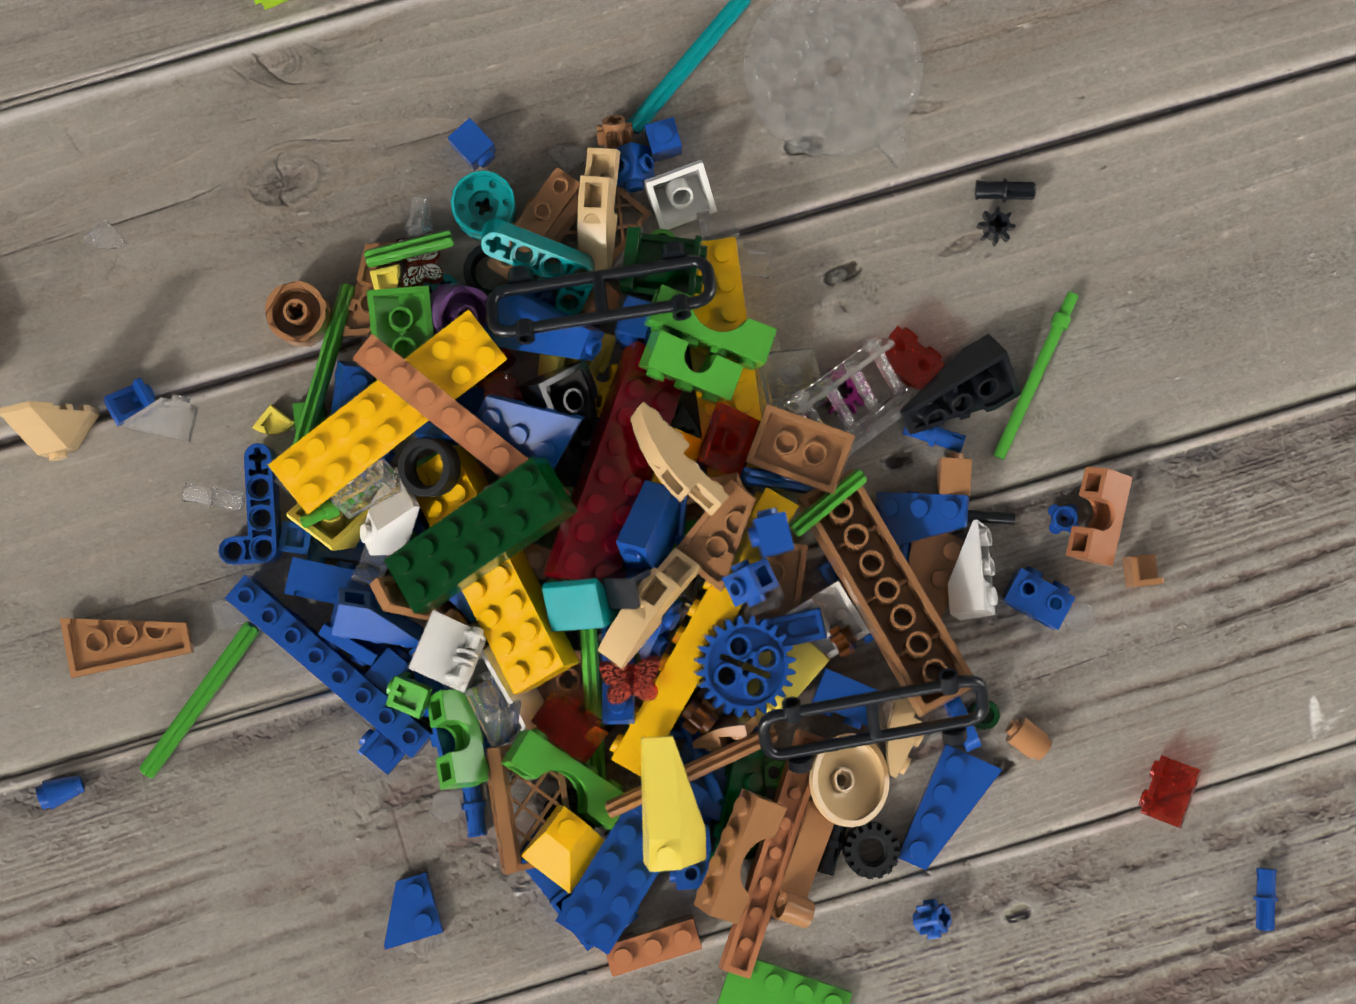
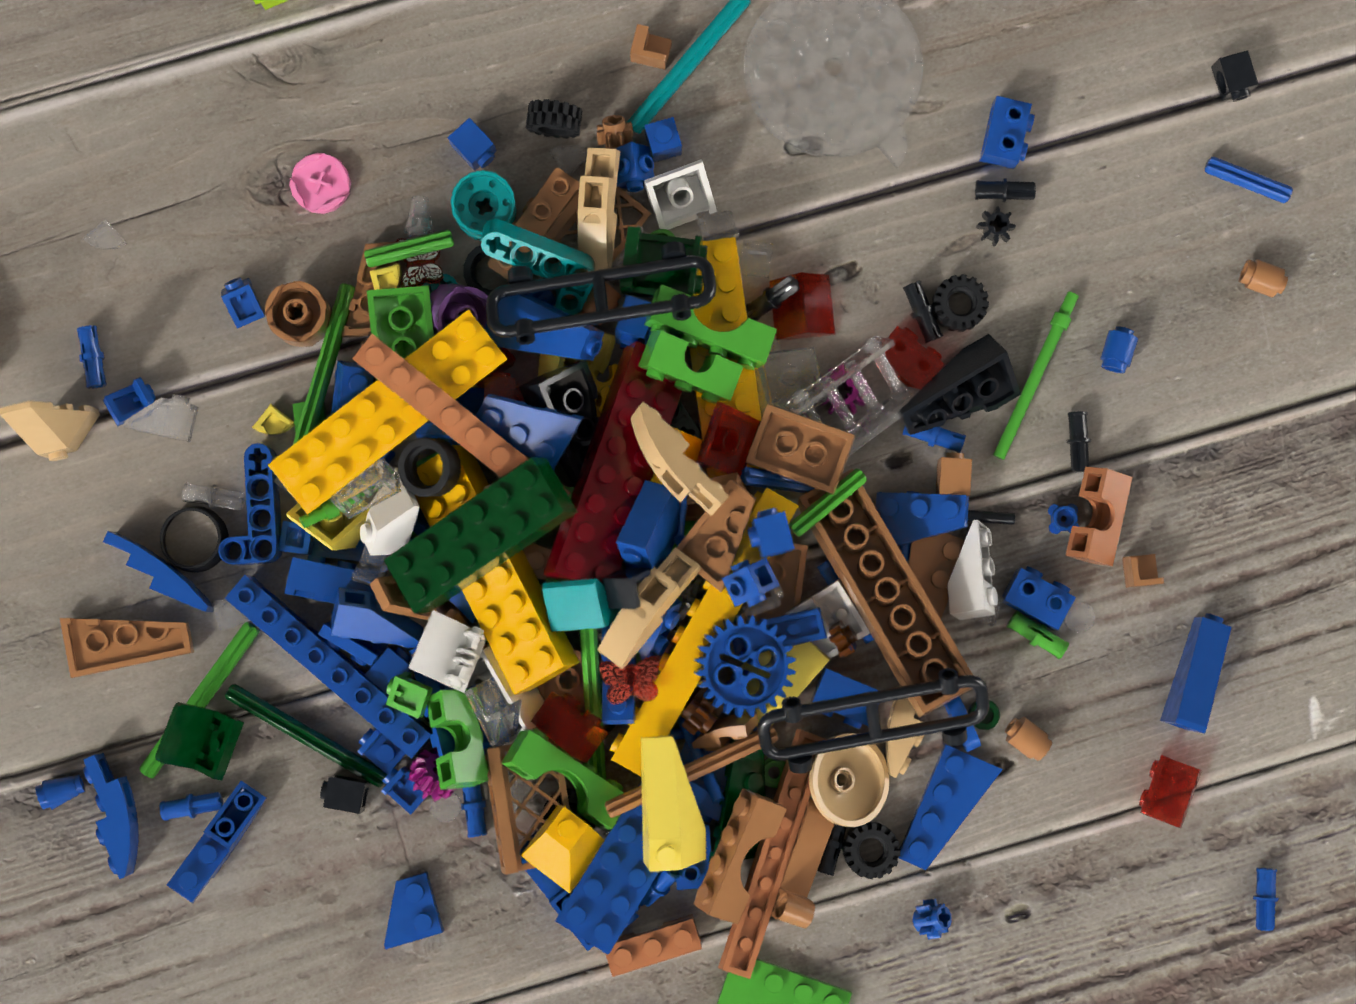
(91, 357): none -> blue pin
(120, 827): none -> blue slope
(166, 578): none -> blue slope
(191, 806): none -> blue axle
(199, 739): none -> dark green bracket
(217, 842): none -> blue slope
(222, 533): none -> black tyre
(241, 302): none -> blue bracket
(305, 735): none -> dark green axle
(320, 183): none -> bright pink tile
(345, 794): none -> black brick
(401, 789): none -> blue bracket
(425, 776): none -> magenta gear
(554, 118): none -> black tyre
(650, 49): none -> medium nougat panel
(660, 886): none -> blue axle
(773, 297): none -> black axle
(807, 311): none -> clear red slope
(923, 311): none -> black pin
(978, 303): none -> black tyre
(1006, 132): none -> blue brick
(1038, 635): none -> bright green pin
(1078, 441): none -> black axle
(1118, 349): none -> blue brick
(1197, 675): none -> blue slope
(1235, 76): none -> black brick
(1248, 179): none -> blue axle
(1263, 277): none -> medium nougat brick

